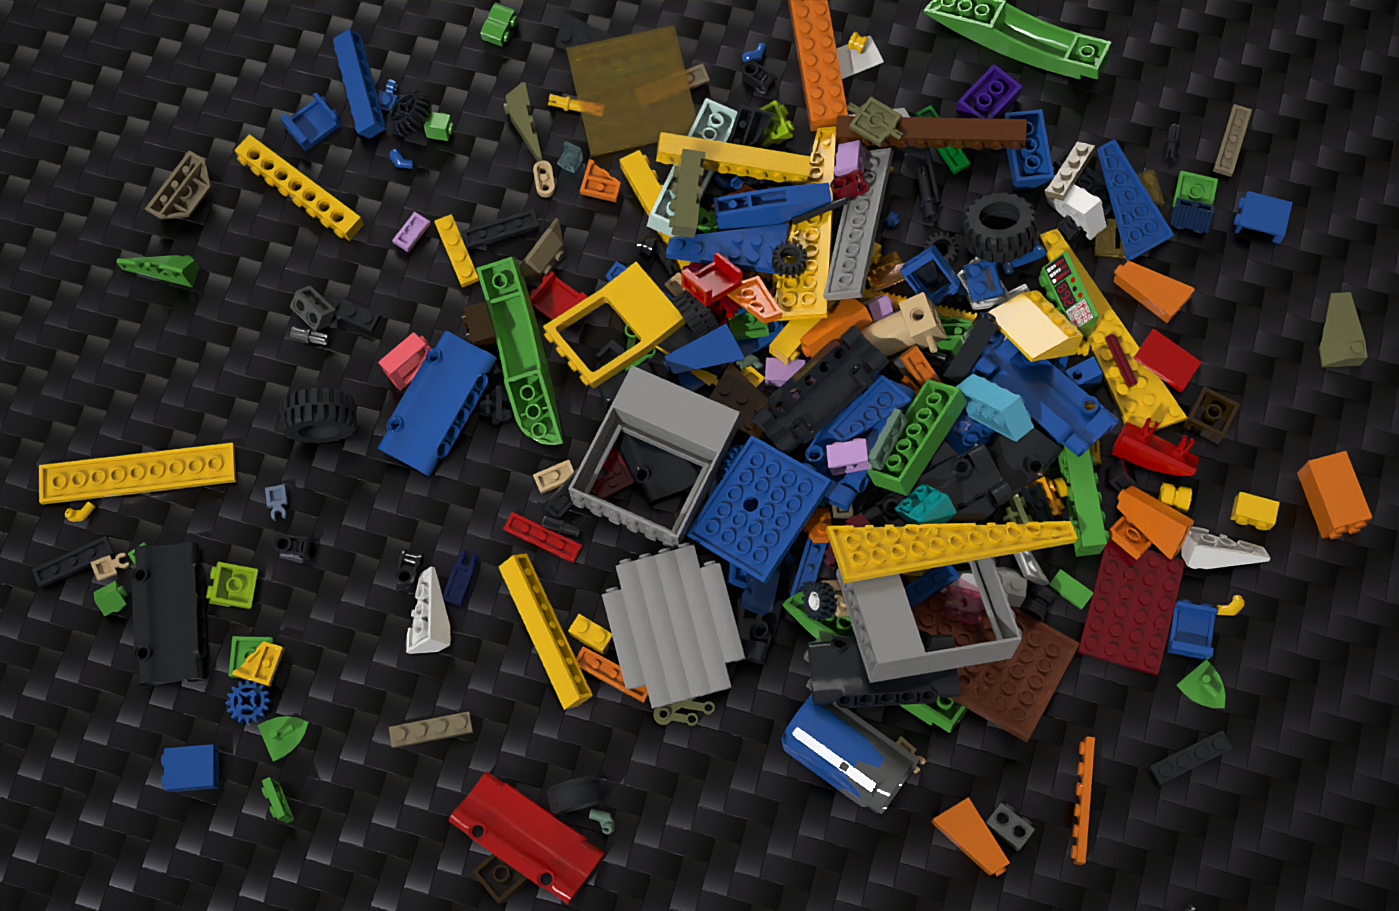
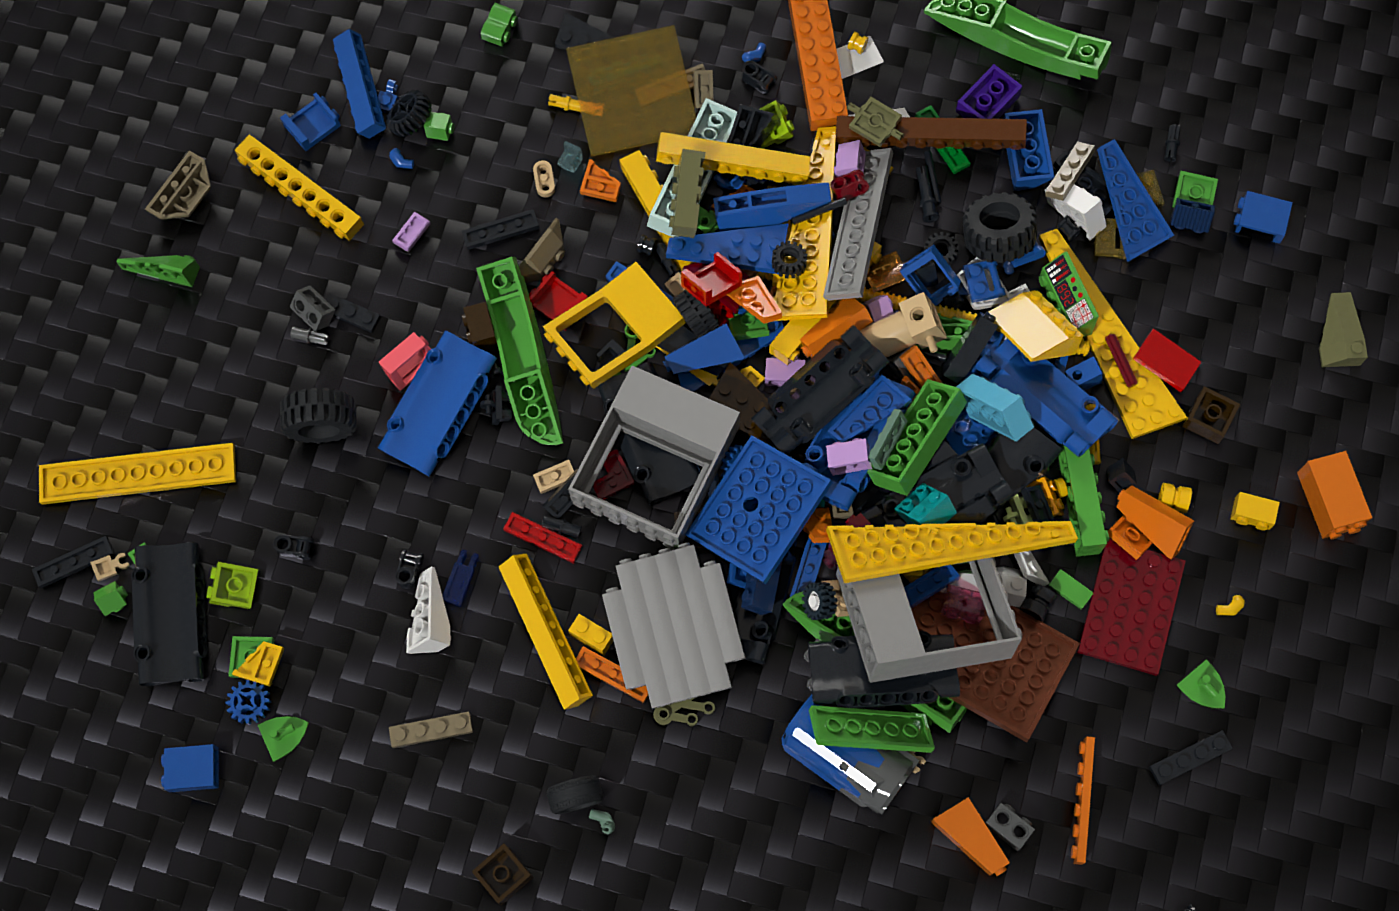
(79, 515): yellow arm -> none
(277, 498): sand blue plate -> none
(277, 798): bright green plate -> none
(456, 250): yellow plate -> none
(521, 116): olive wedge -> none
(527, 837): red panel -> none
(702, 87): none -> dark tan plate
(750, 360): sand green arm -> none
(871, 729): none -> bright green plate
(891, 220): blue plate -> none
(1153, 290): orange slope -> none
(1154, 453): red piece -> none
(1192, 630): blue panel -> none
(1210, 551): white wedge -> none
(1232, 140): dark tan plate -> none

